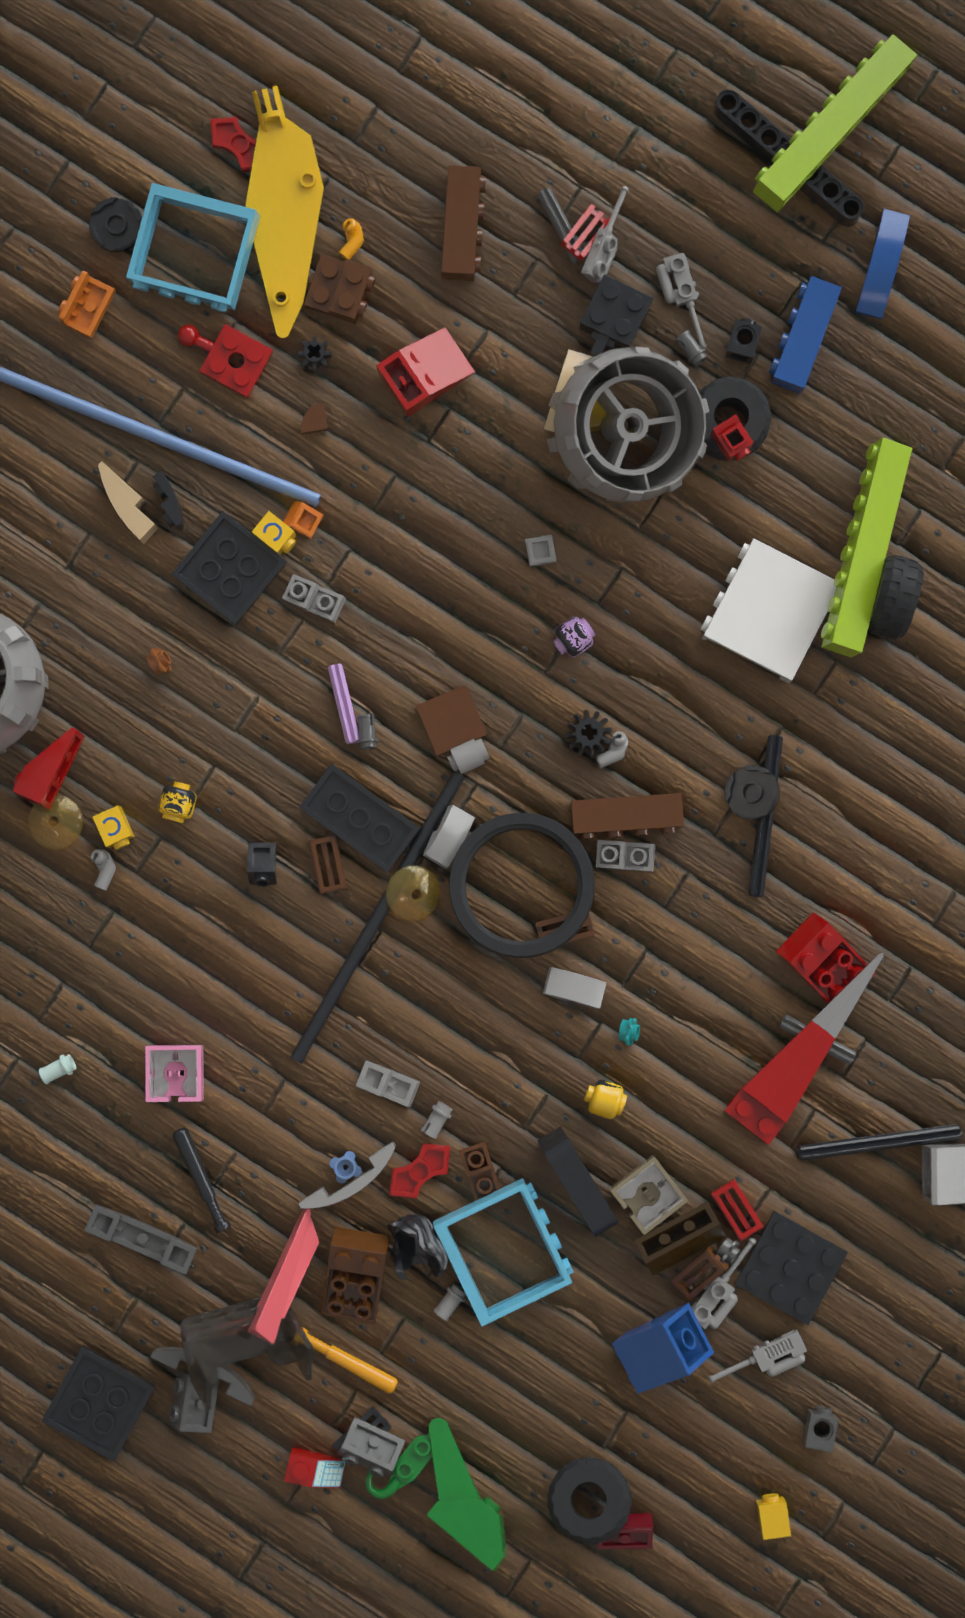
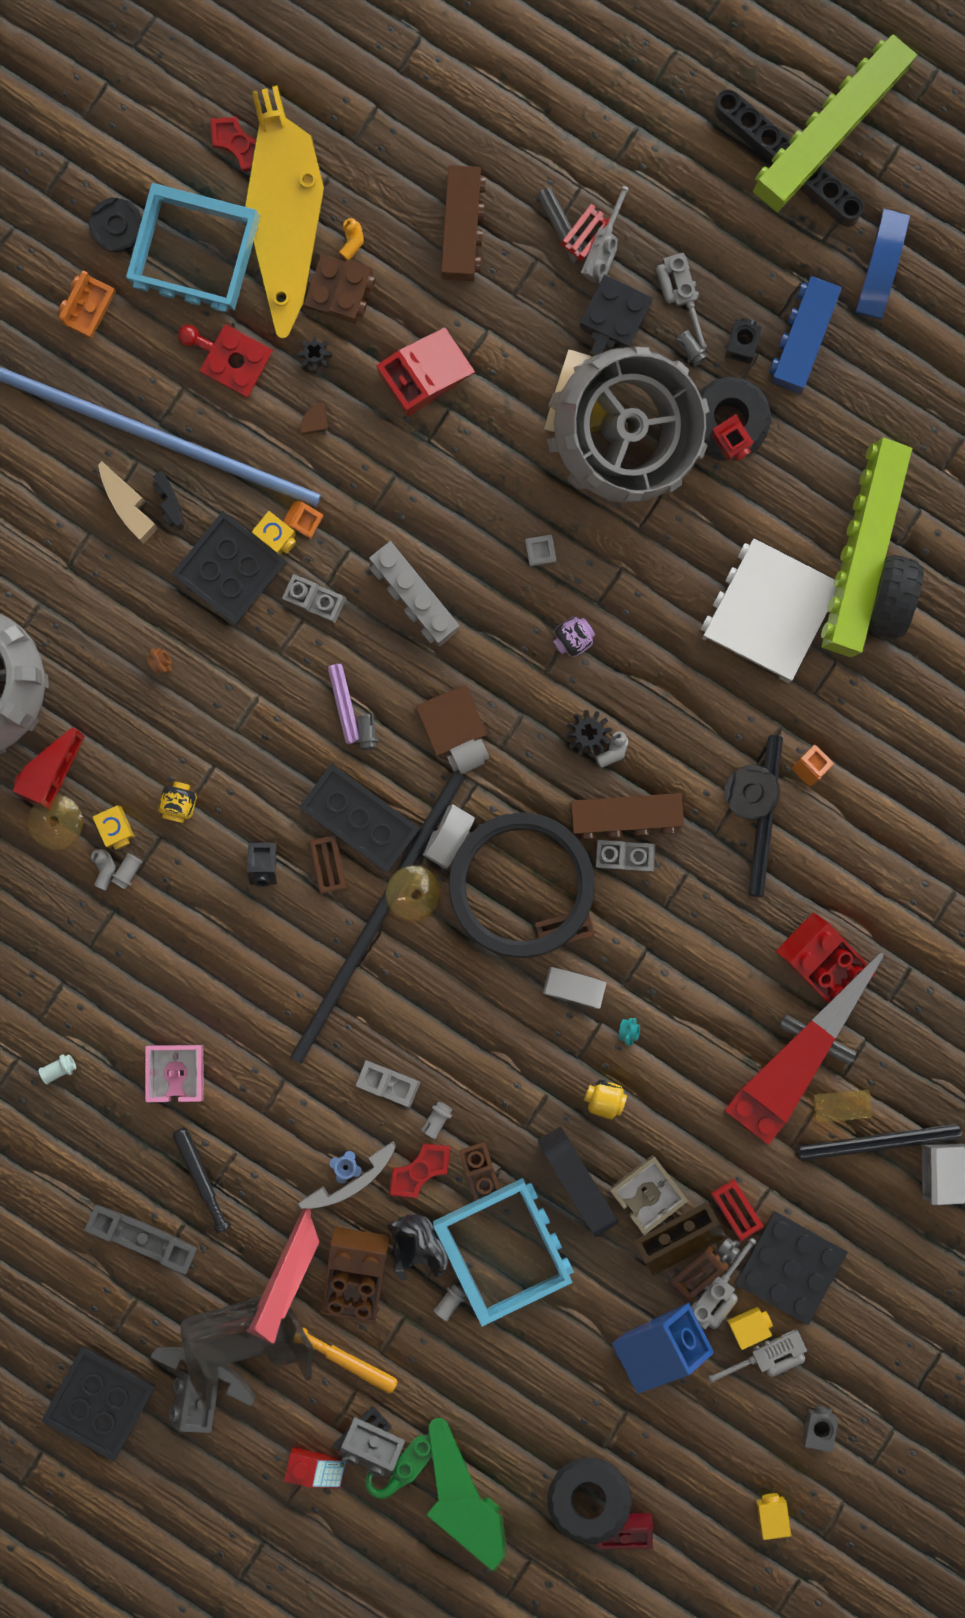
(126, 871): none -> light grey pin
(414, 593): none -> light grey brick
(750, 1327): none -> yellow brick
(812, 765): none -> orange slope
(842, 1105): none -> clear yellow plate

